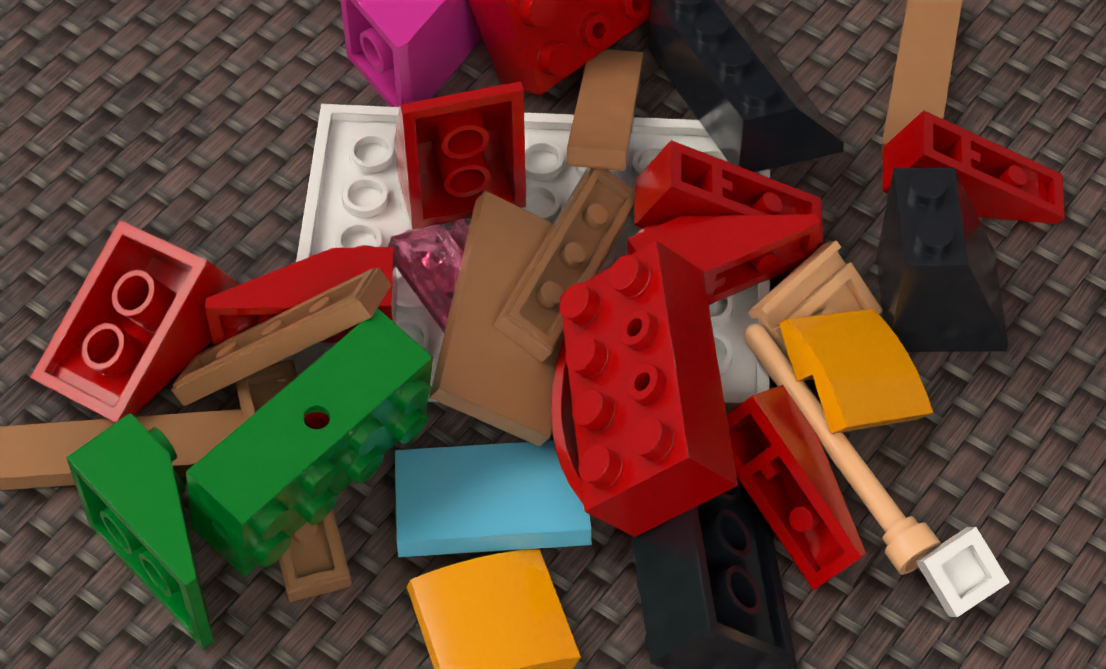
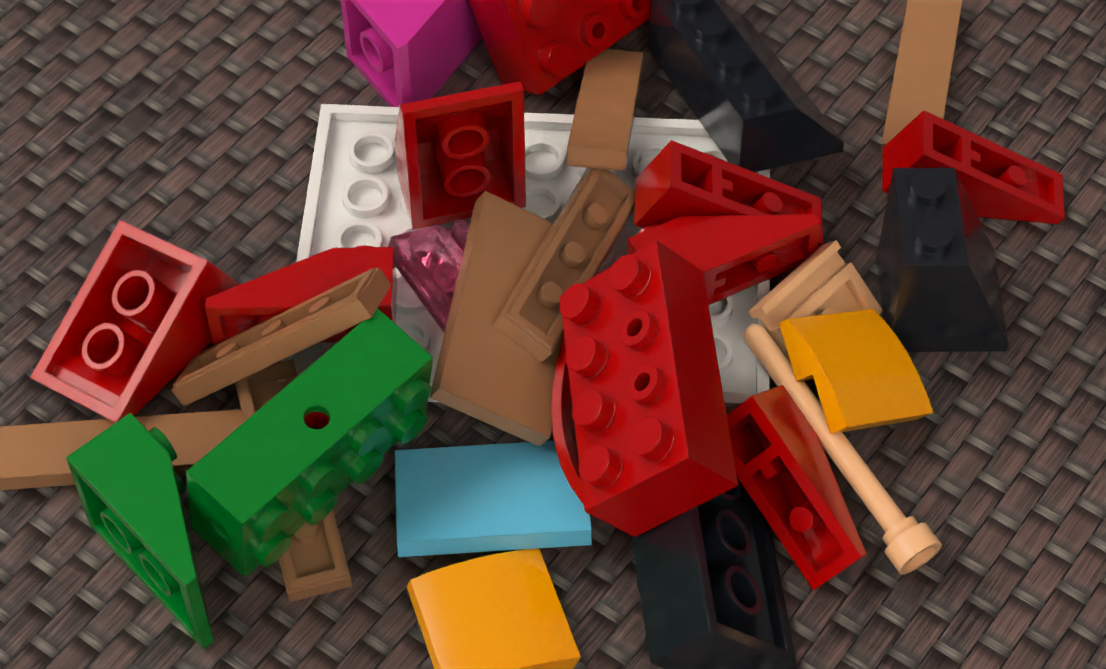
(962, 571): white plate -> none

